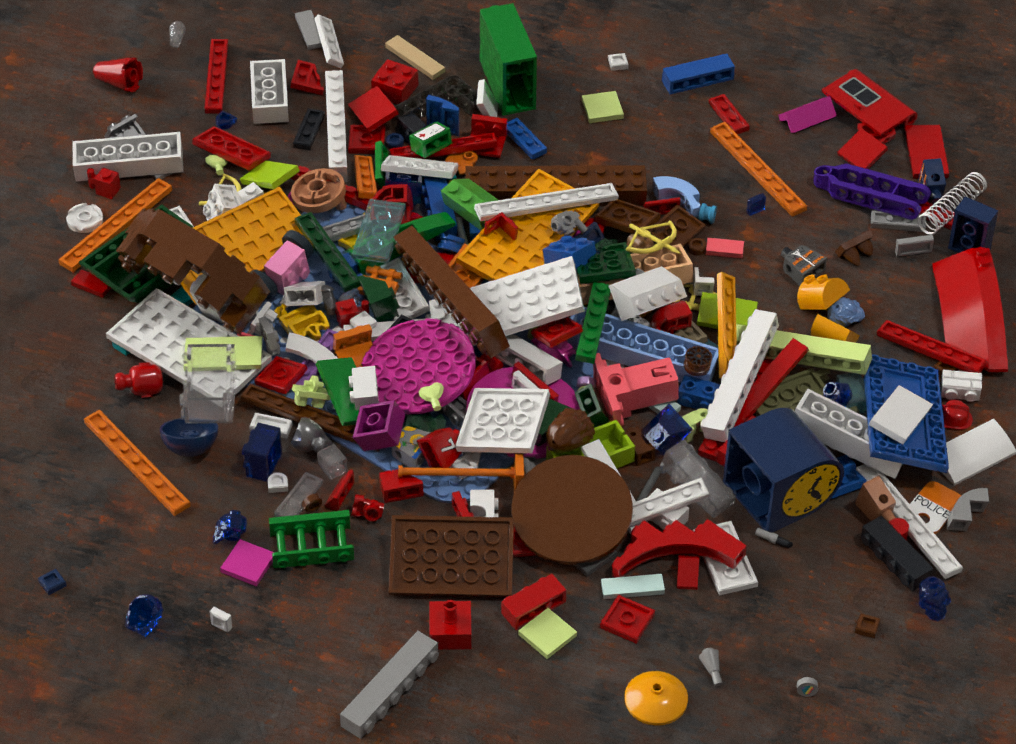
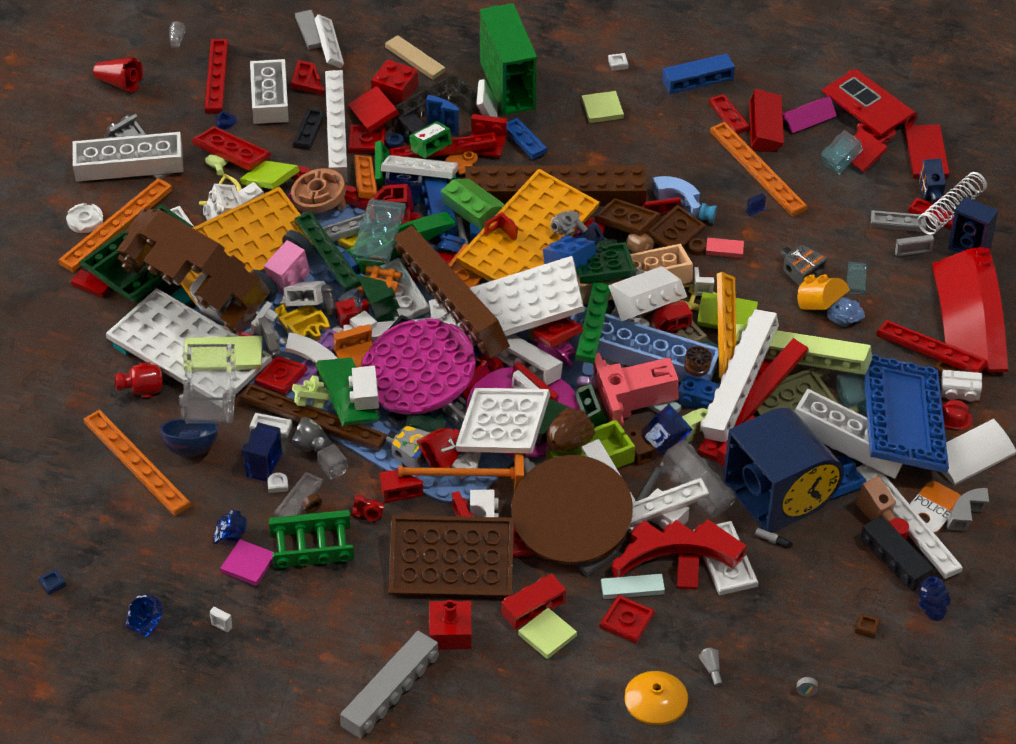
(105, 182): red brick -> none
(340, 491): red slope -> none
(379, 425): magenta brick -> none
(432, 394): yellowish green rock -> none
(547, 201): white tile -> none
(660, 243): light yellow piece -> none
(766, 121): none -> red brick
(828, 329): light orange brick -> none
(838, 392): clear blue head -> none
(841, 152): none -> clear light blue brick
(850, 251): reddish brown tile -> none
(856, 277): none -> clear light blue tile
(893, 199): dark purple piece -> none
(900, 414): white tile -> none

